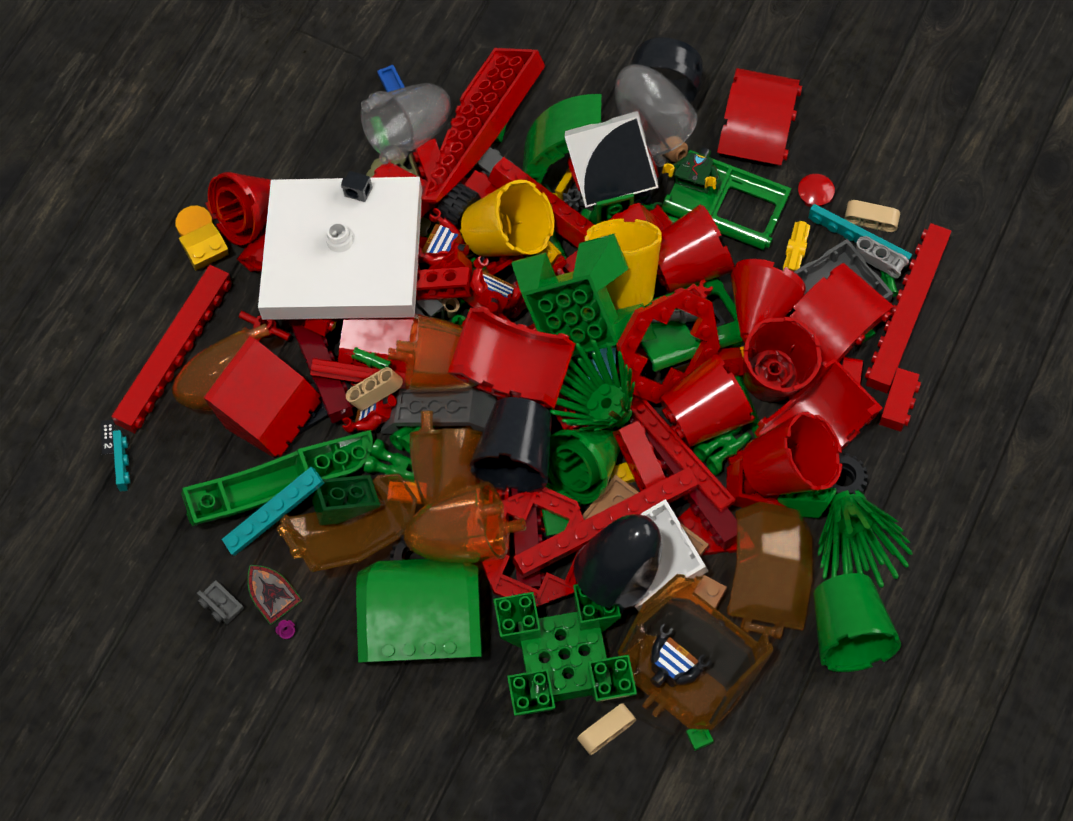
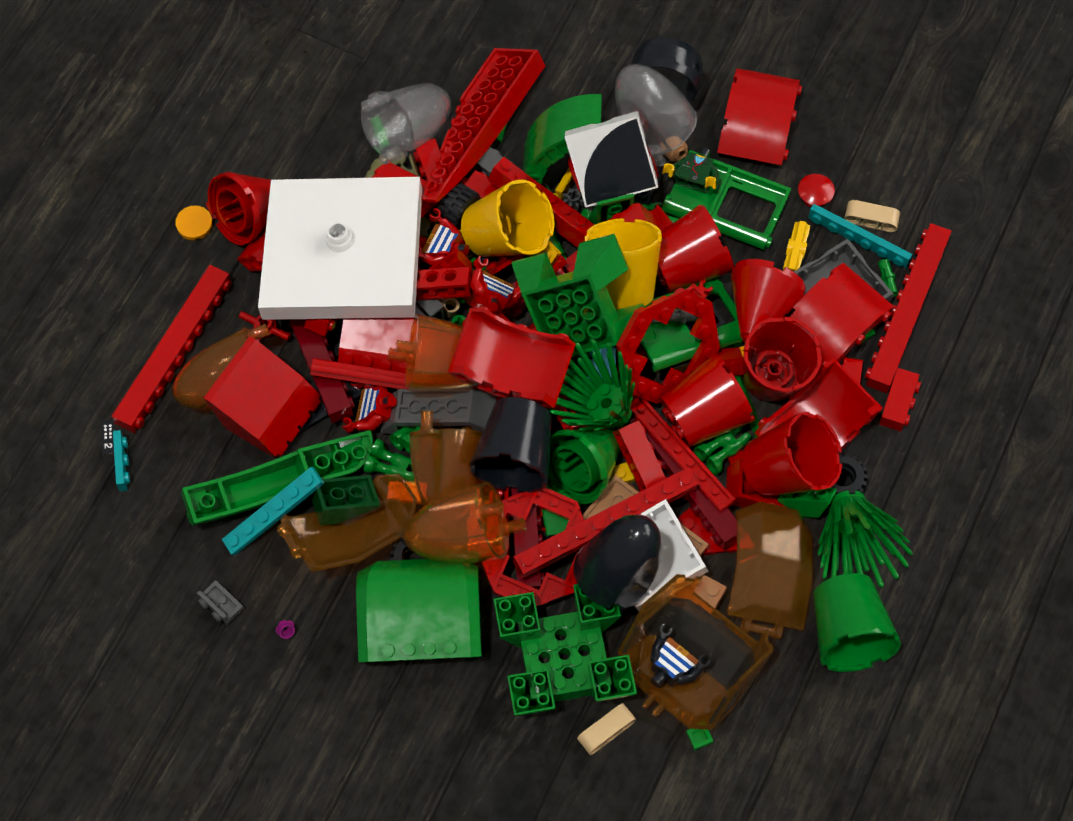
(204, 246): yellow slope -> none
(271, 592): shield -> none
(356, 186): black brick -> none
(370, 359): green pin -> none
(374, 388): tan beam -> none
(390, 78): blue tile -> none
(891, 263): light grey piece -> none

